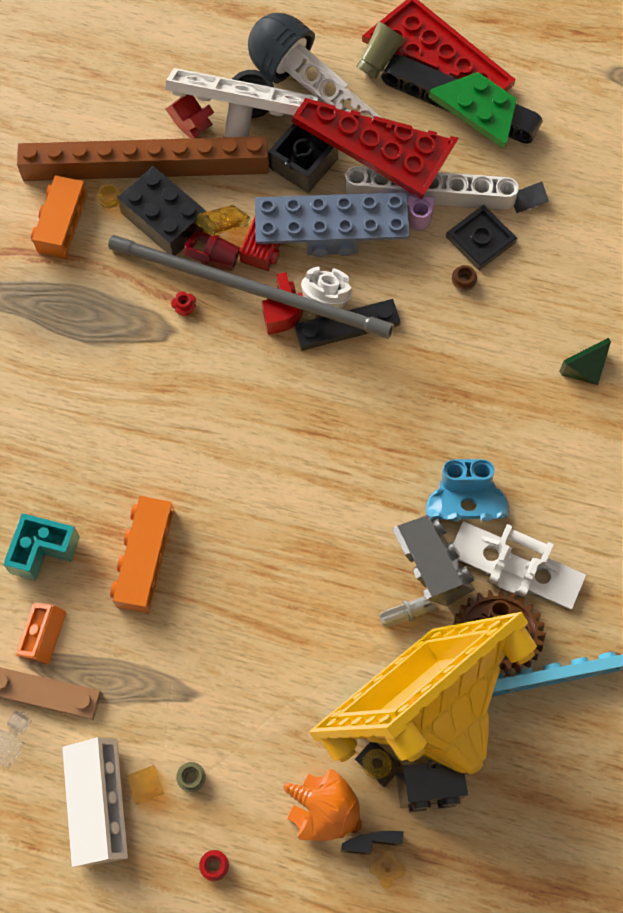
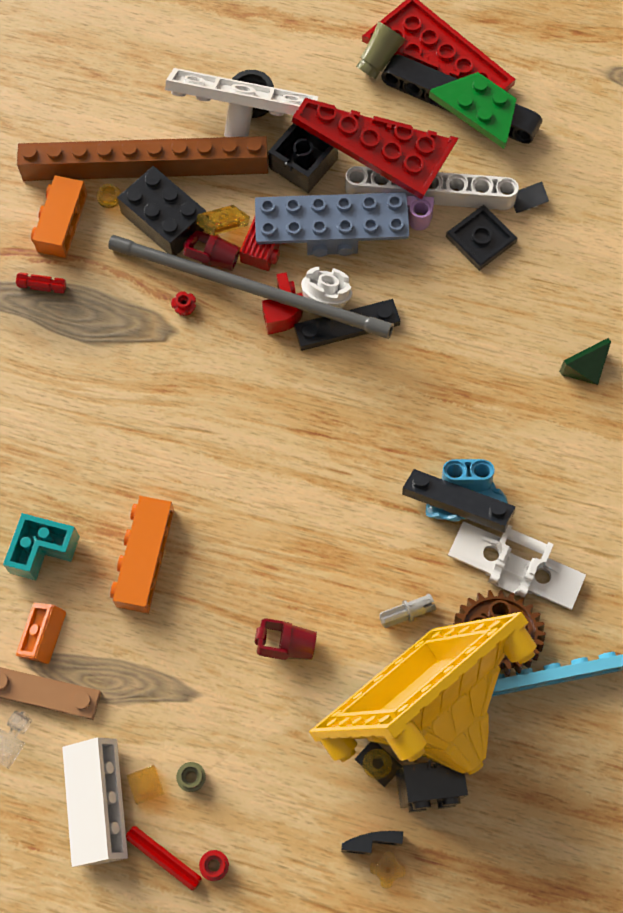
(41, 283): none -> red axle
(163, 858): none -> red axle
(190, 116): red brick -> none
(282, 46): piece -> none
(293, 644): none -> dark red piece
(331, 807): orange piece -> none
(434, 560): dark grey wedge -> none
(458, 500): none -> black plate
(464, 271): reddish brown plate -> none

